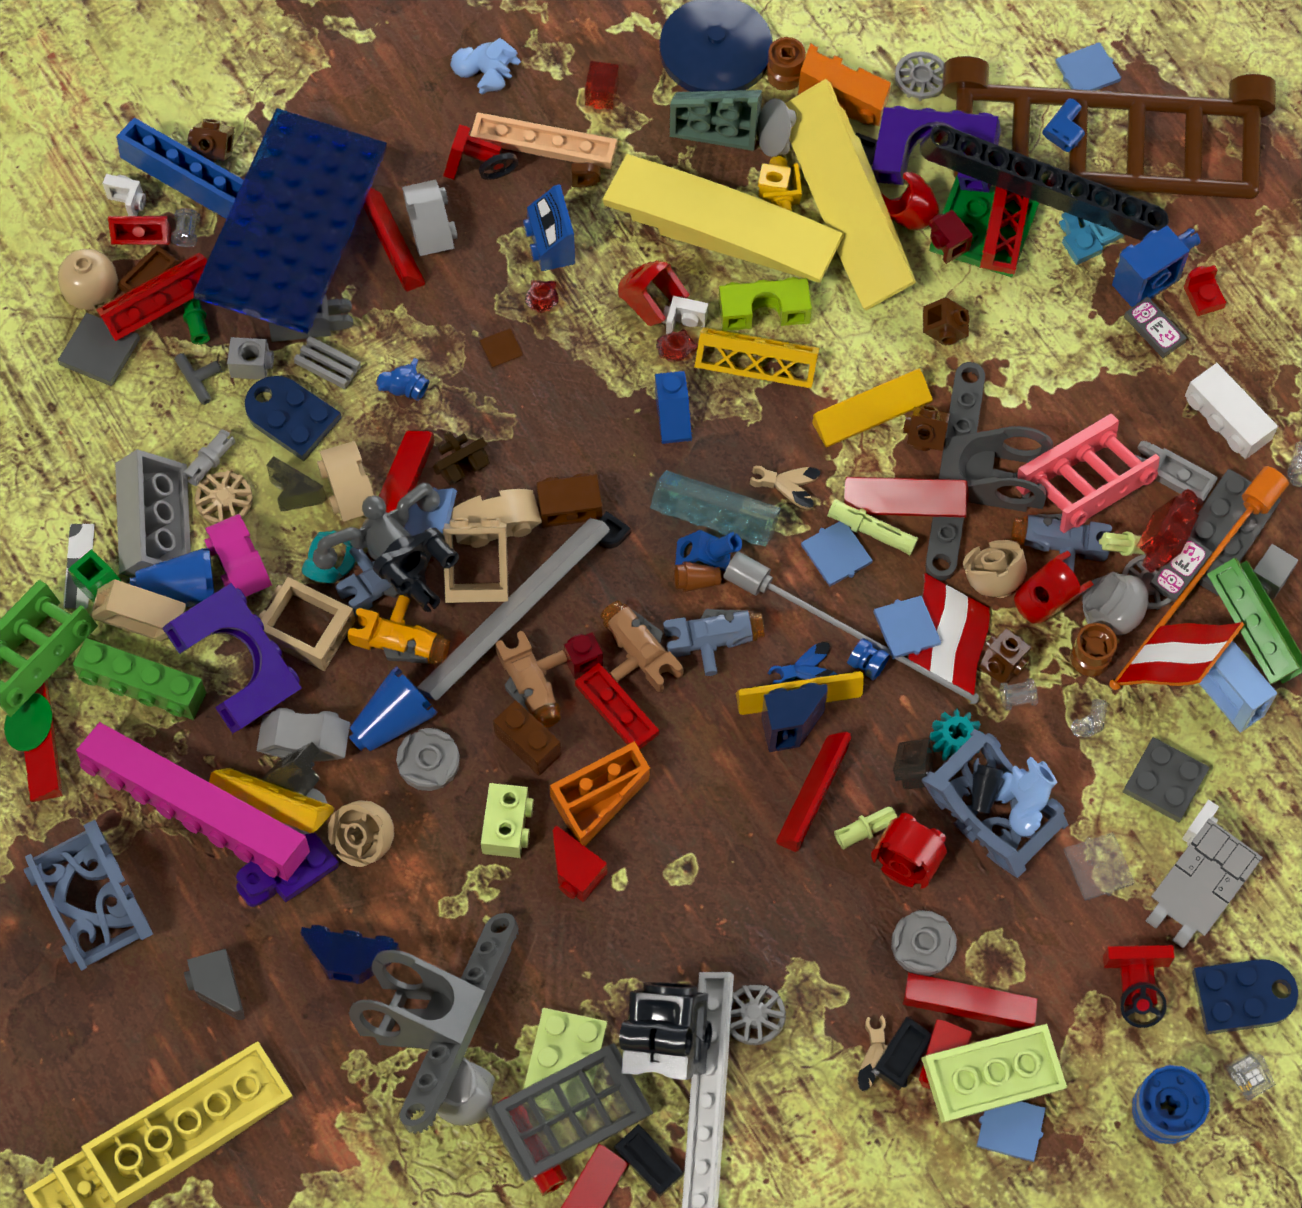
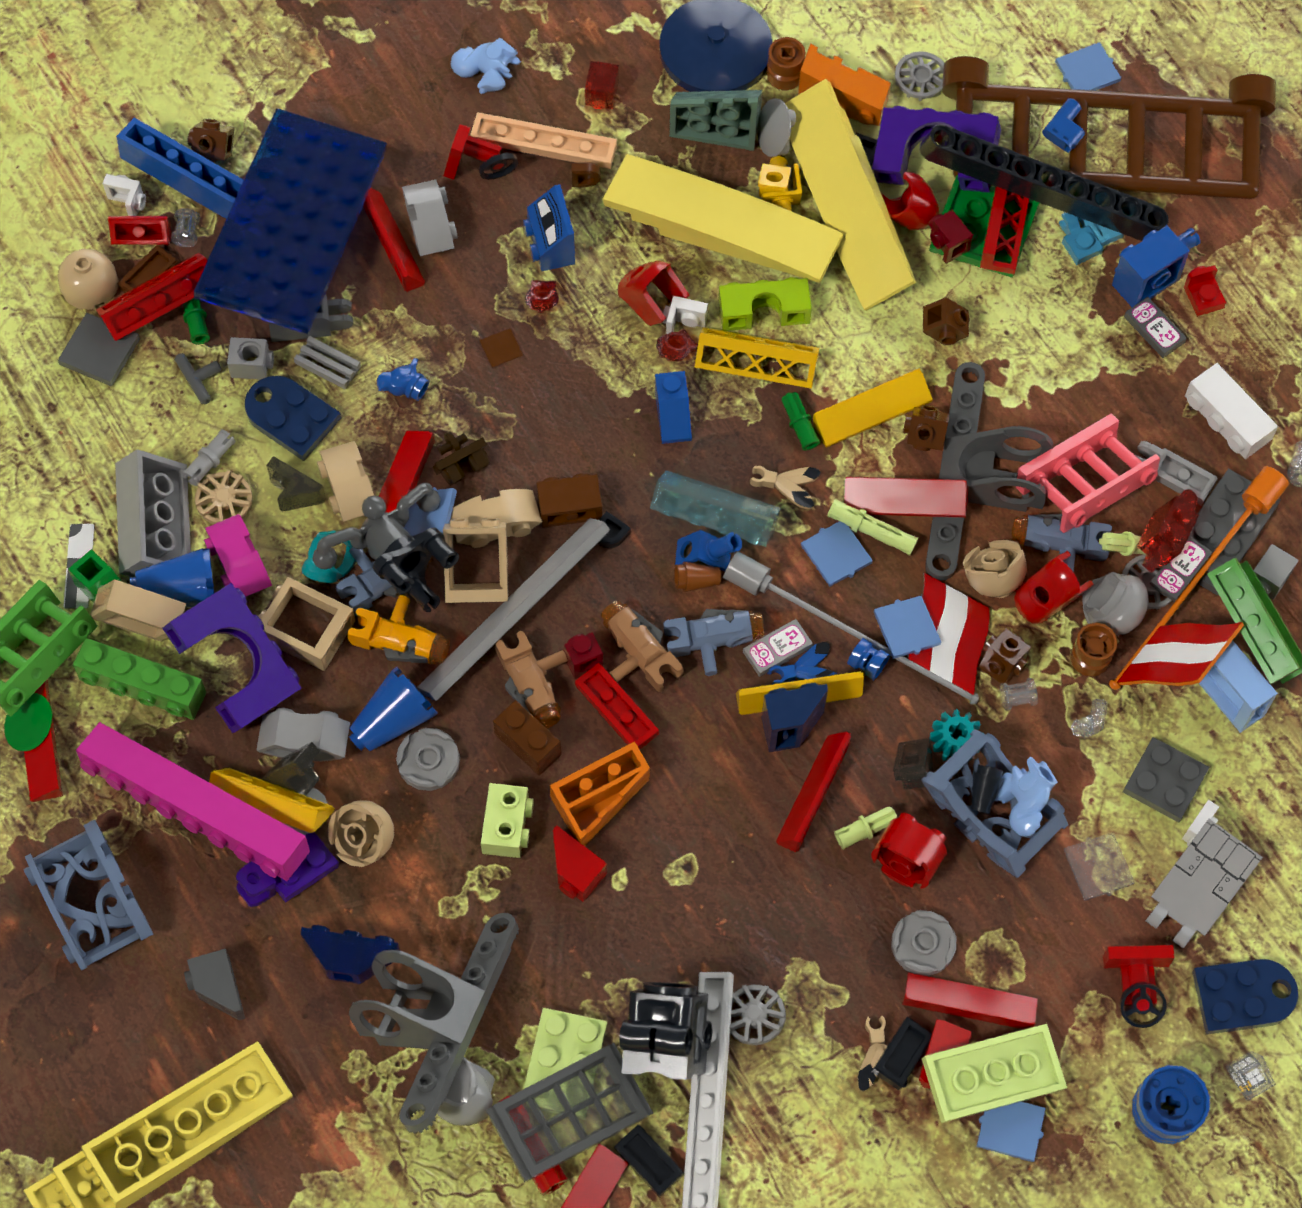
(777, 647): none -> tile
(800, 421): none -> green axle

